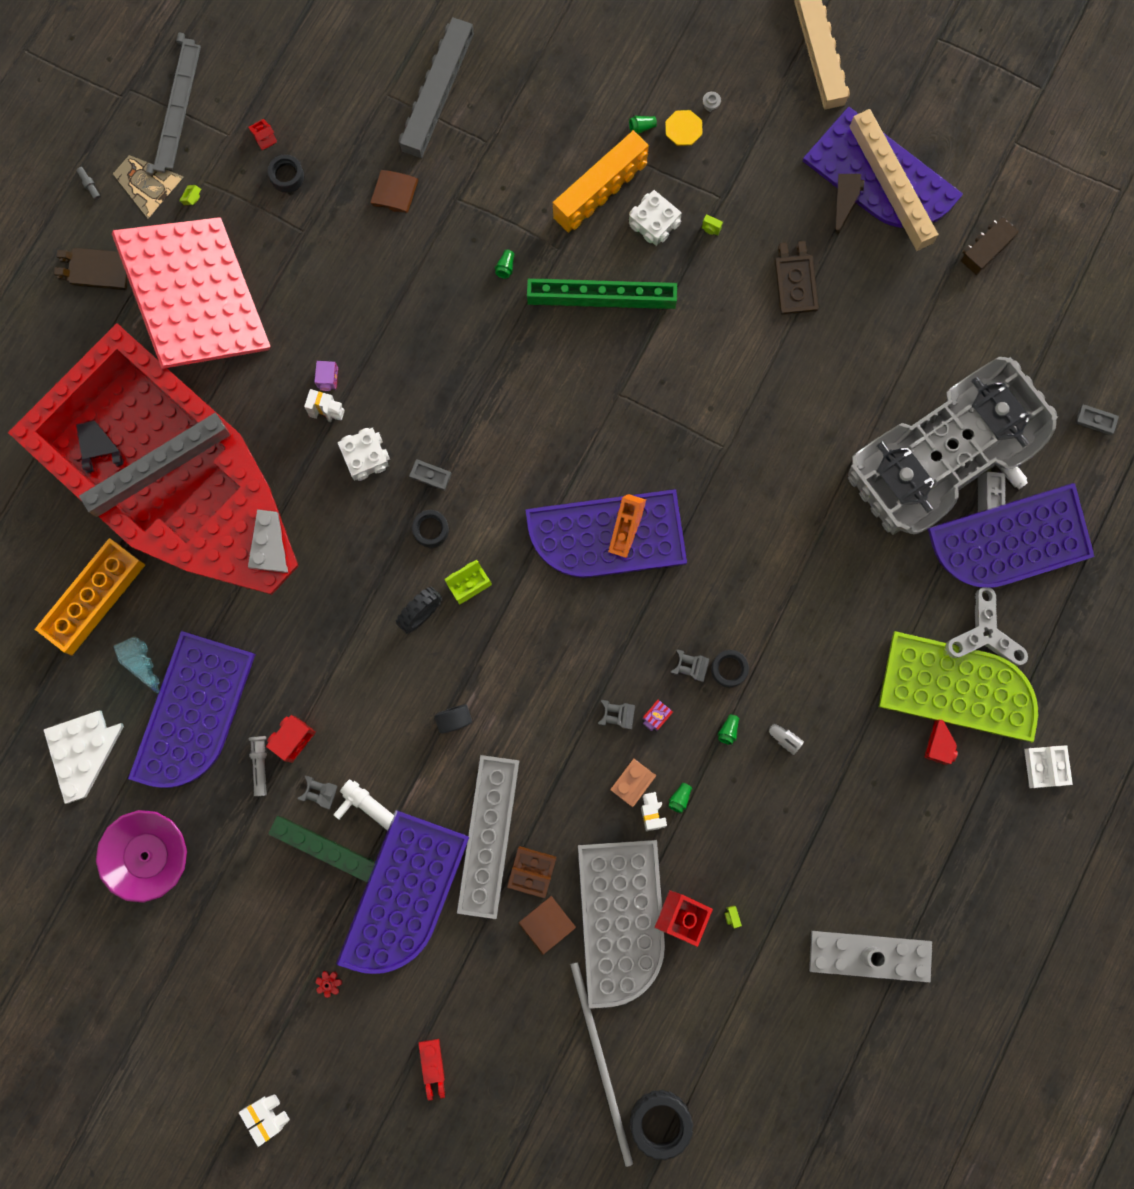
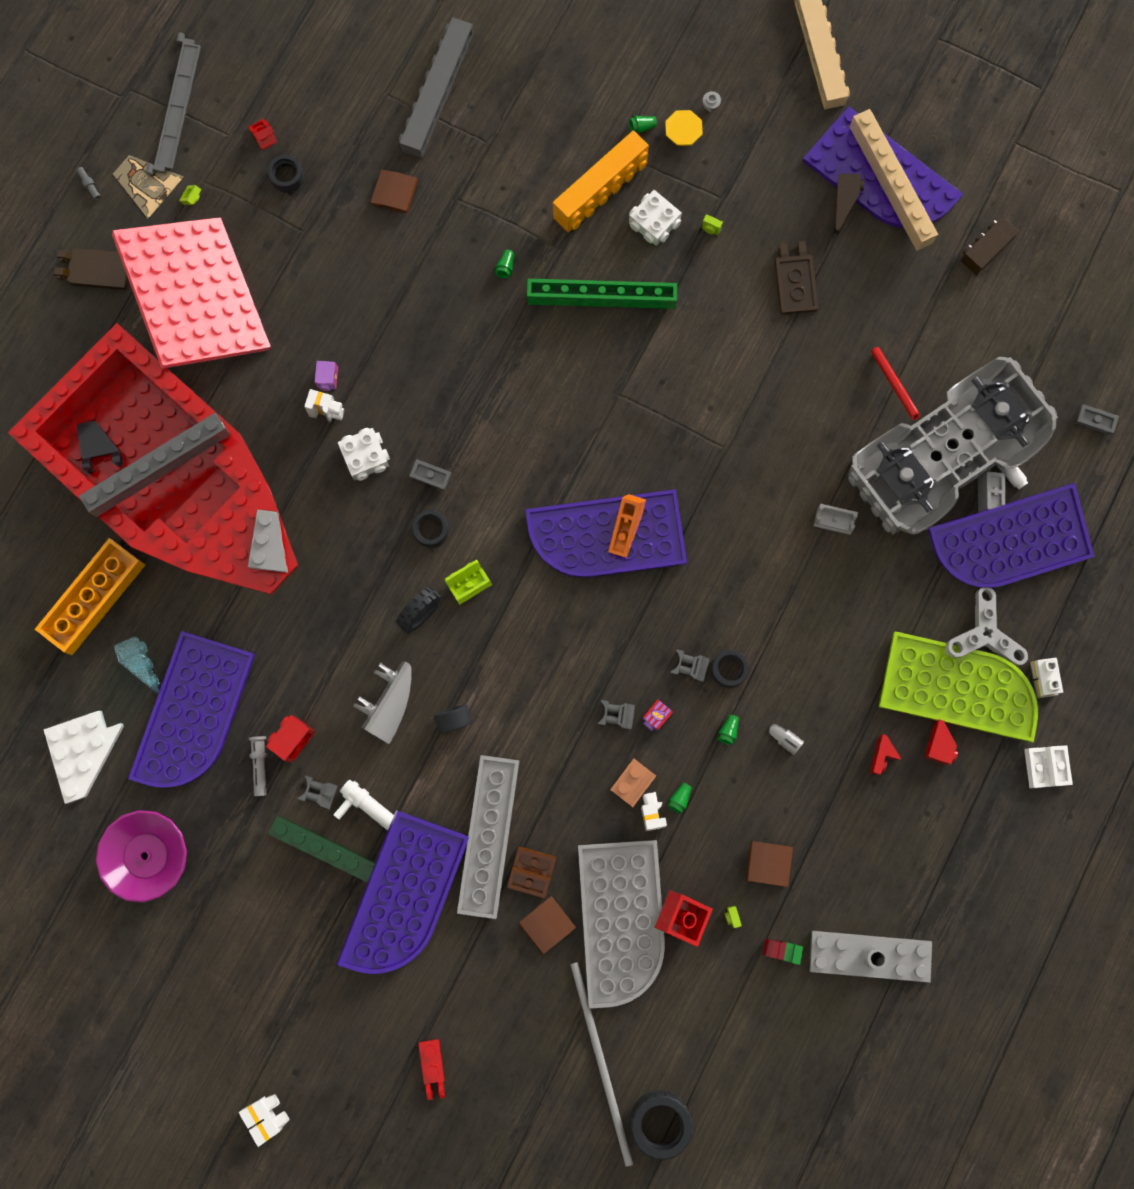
(331, 981): red plant -> none
(387, 713): none -> light grey piece
(769, 863): none -> reddish brown slope
(783, 951): none -> leg
(835, 519): none -> light grey hinge
(883, 750): none -> red slope
(895, 383): none -> red piece
(1048, 677): none -> white hips

